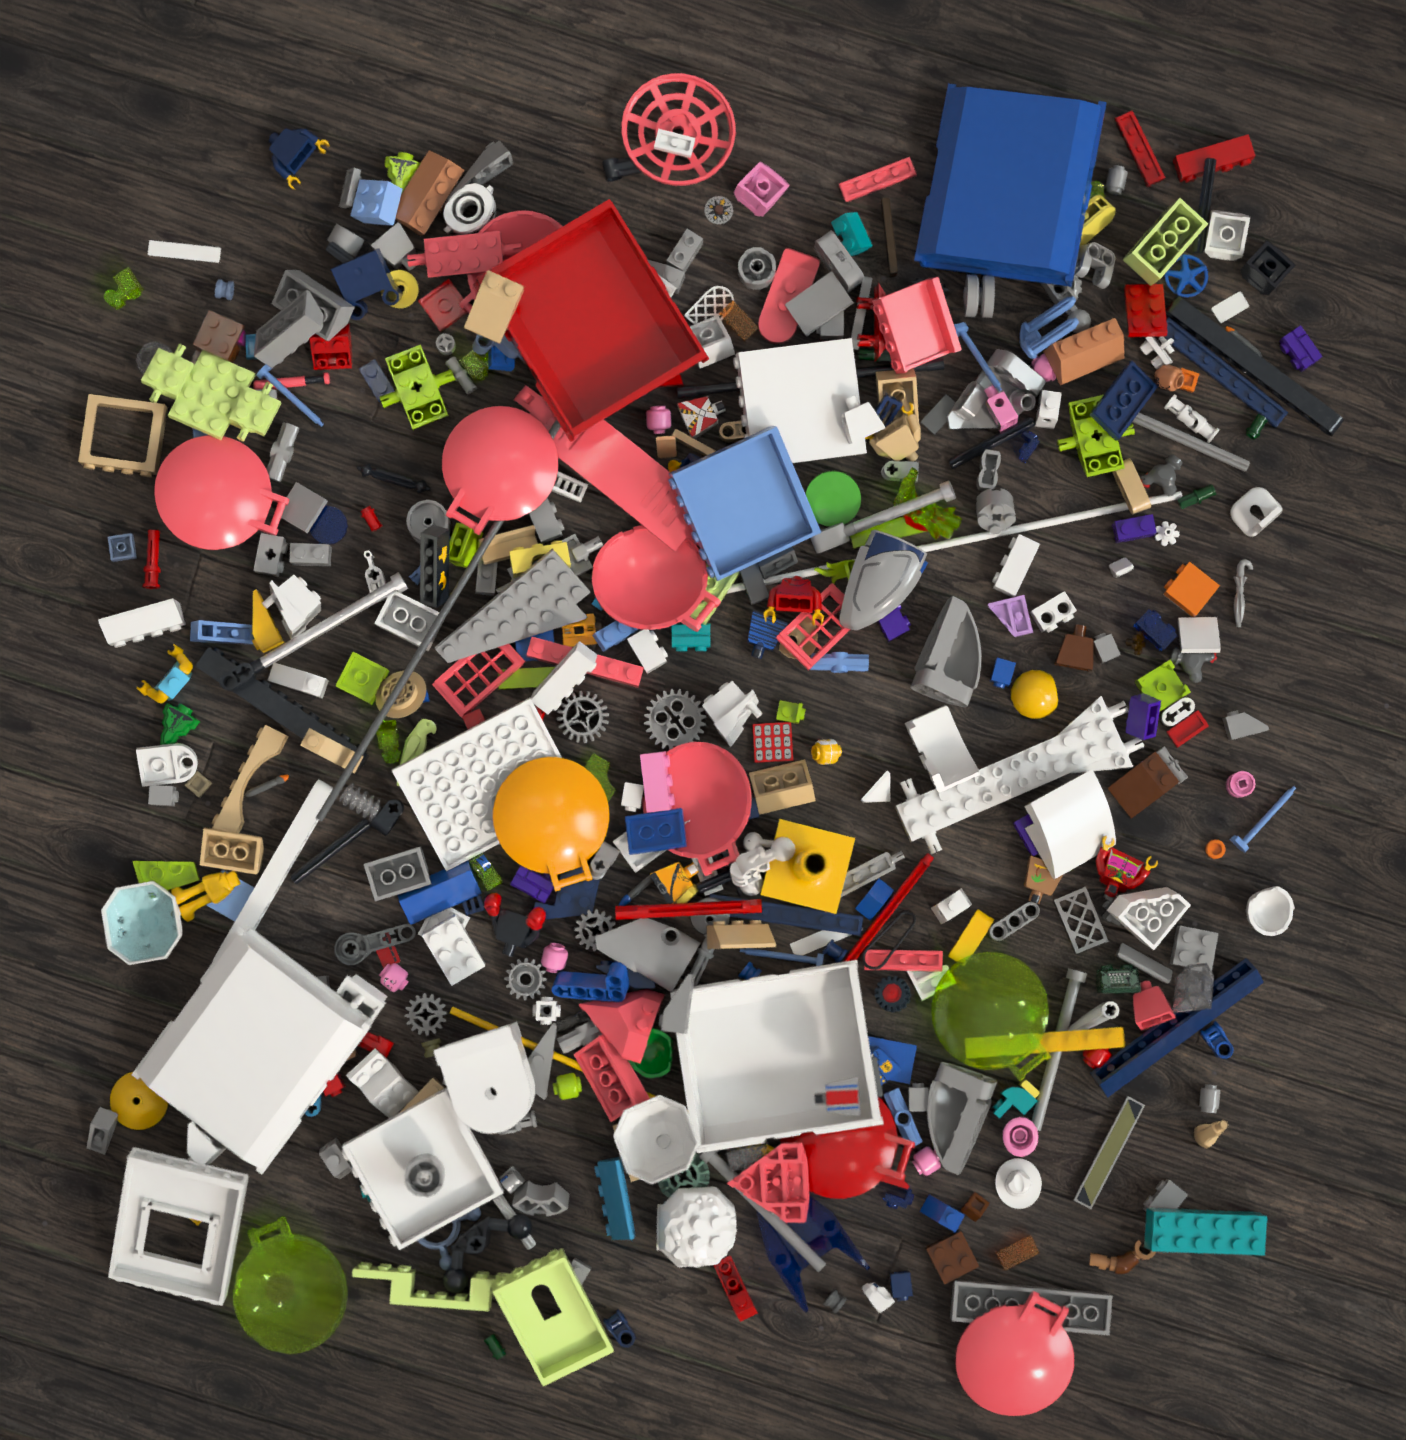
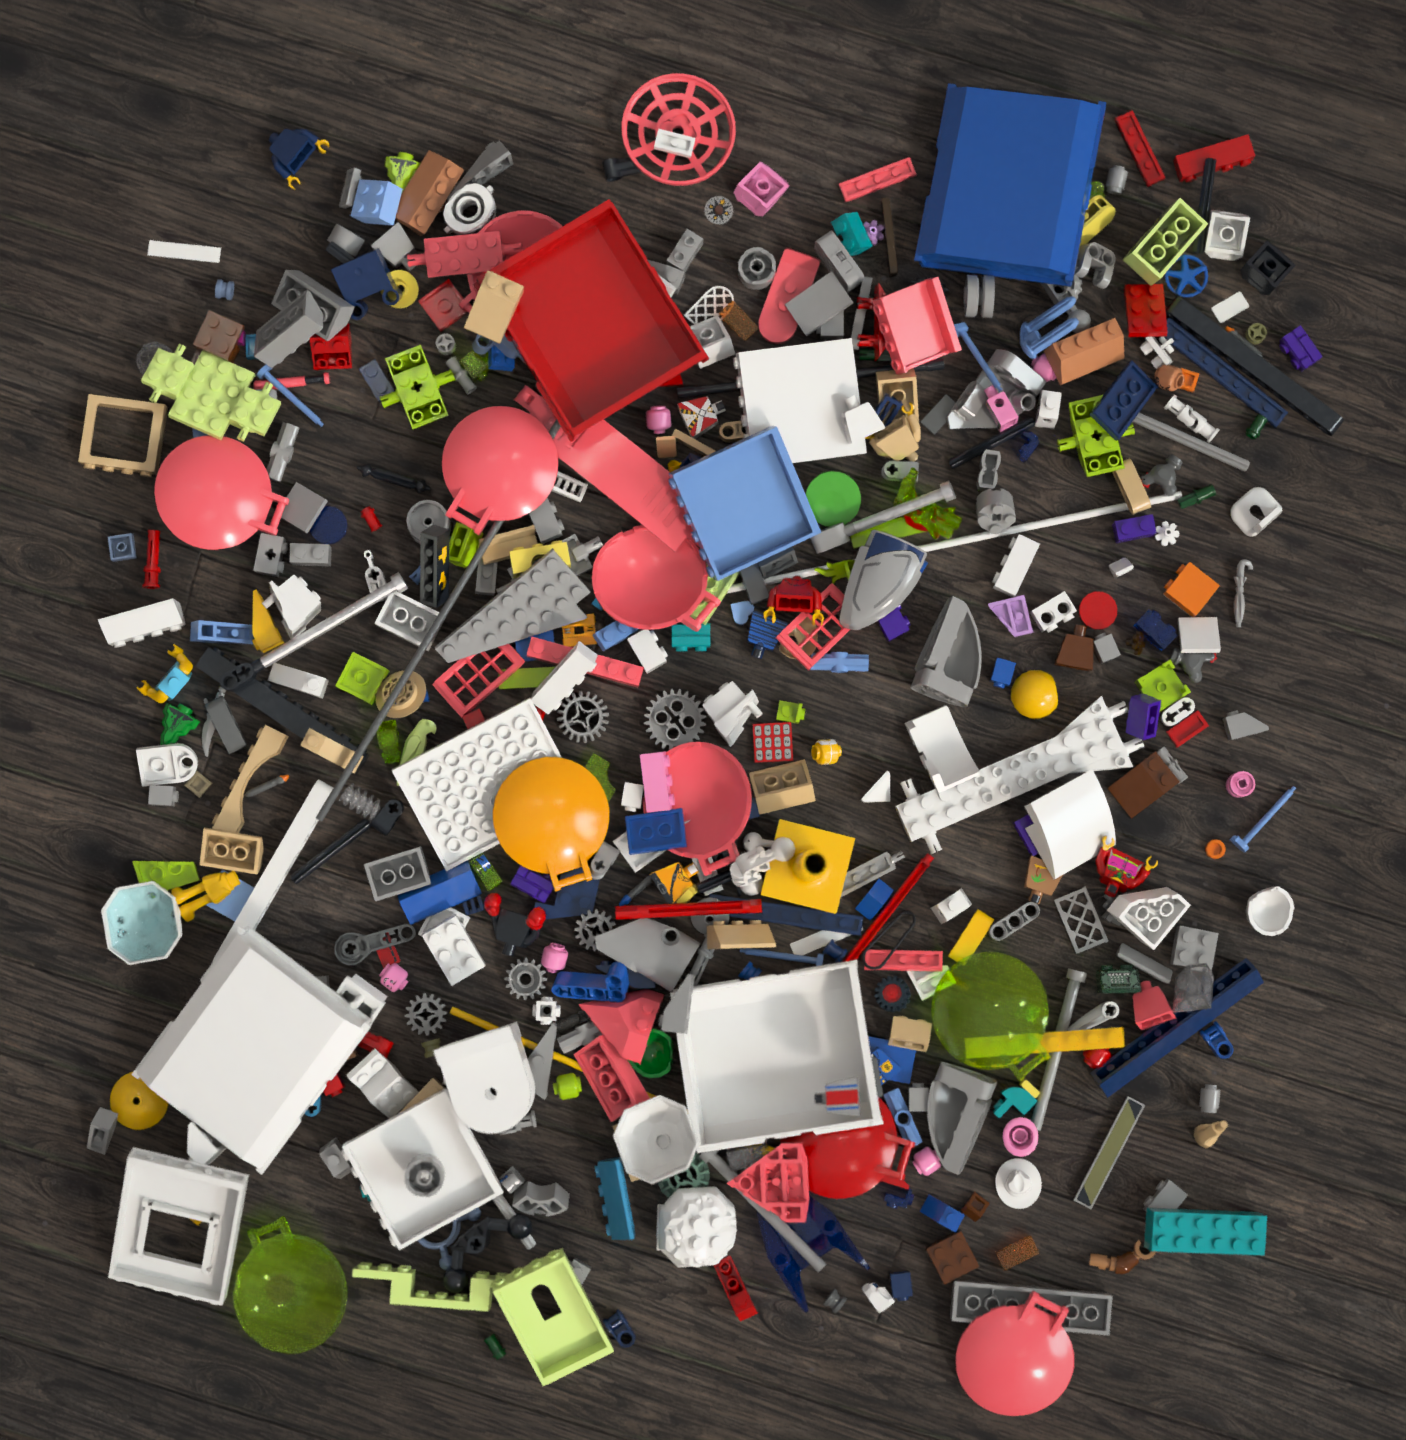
(128, 289): clear neon green brick -> none
(209, 727): none -> light grey piece
(226, 724): none -> dark grey beam
(741, 611): none -> light blue tile
(873, 236): none -> lavender plant
(910, 1033): none -> tan brick
(1098, 610): none -> red tile
(1258, 330): none -> olive wheel

